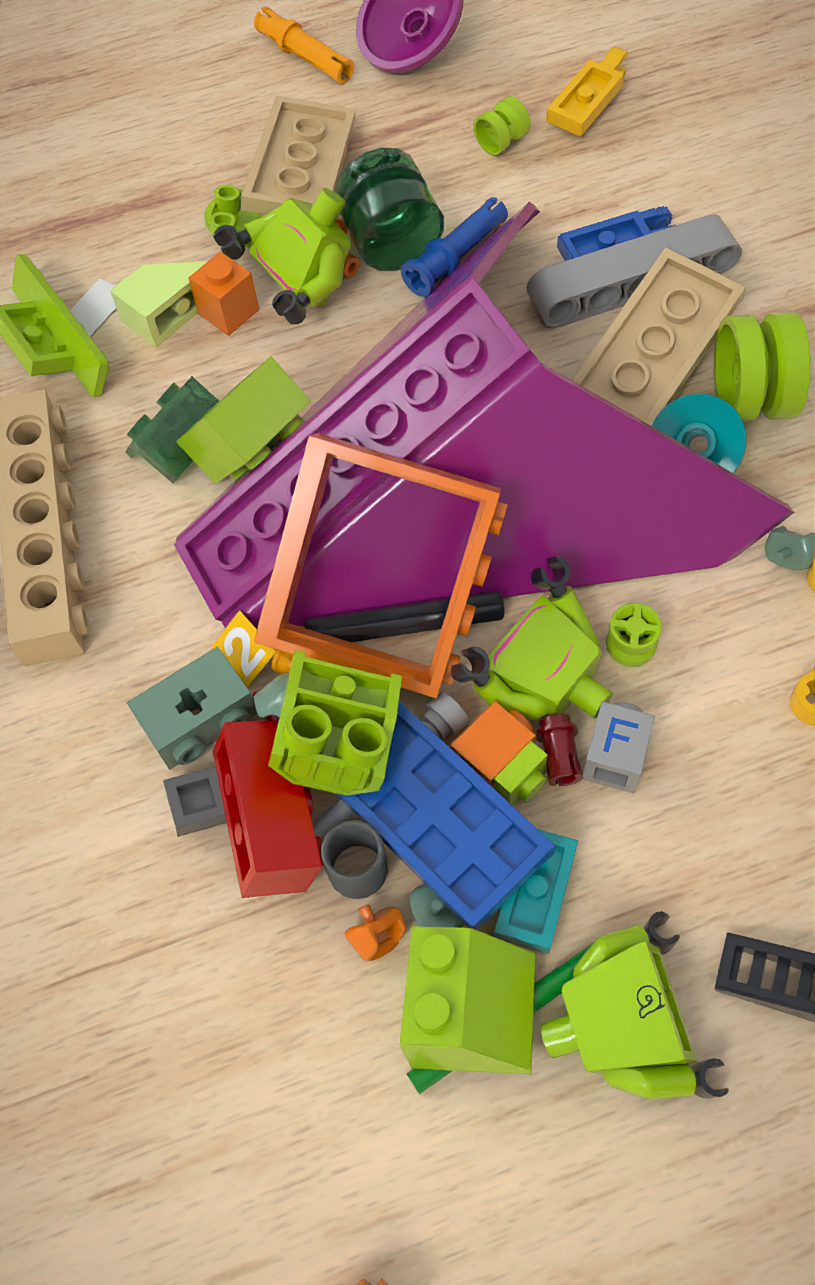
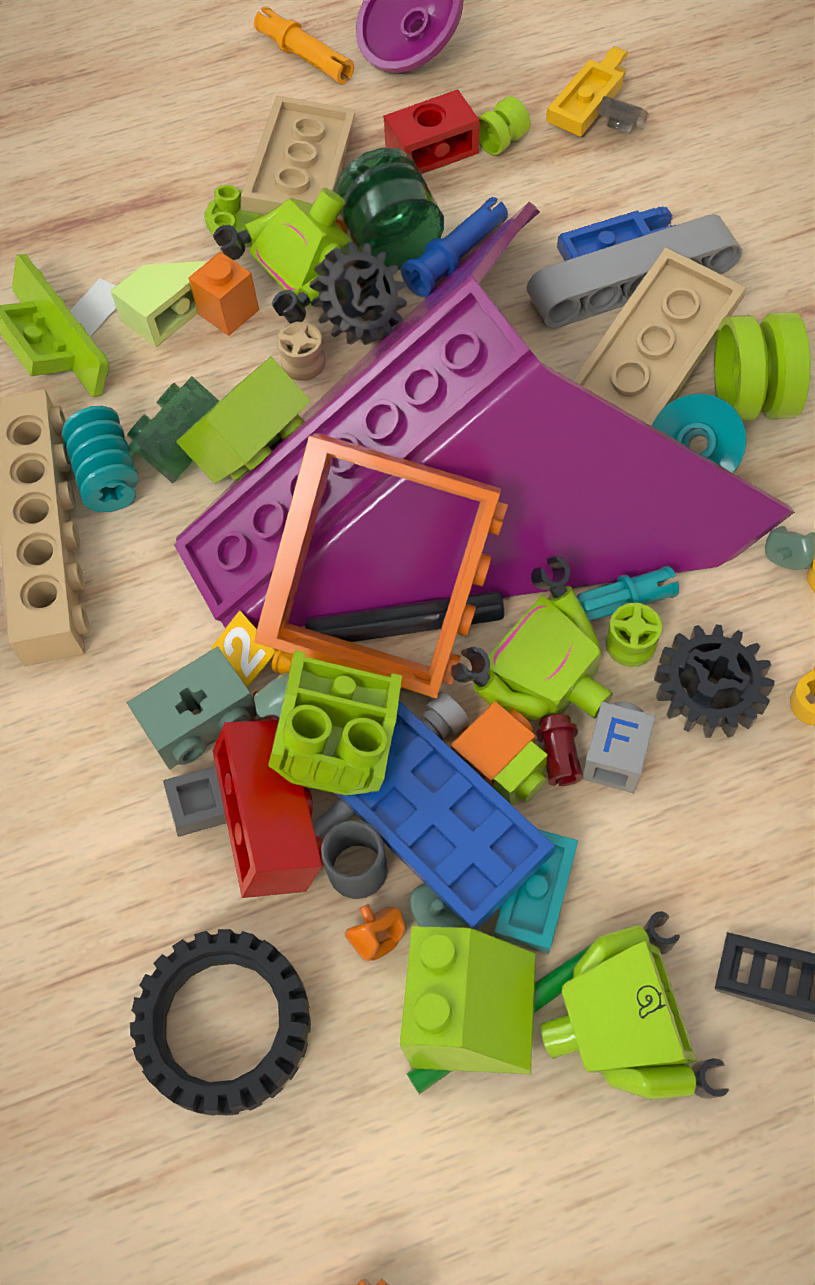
(100, 459): none -> teal piece
(157, 996): none -> black tyre
(296, 340): none -> tan wheel
(346, 300): none -> black gear
(434, 131): none -> red brick
(622, 115): none -> clear smoke plate
(638, 589): none -> teal axle
(739, 675): none -> black gear

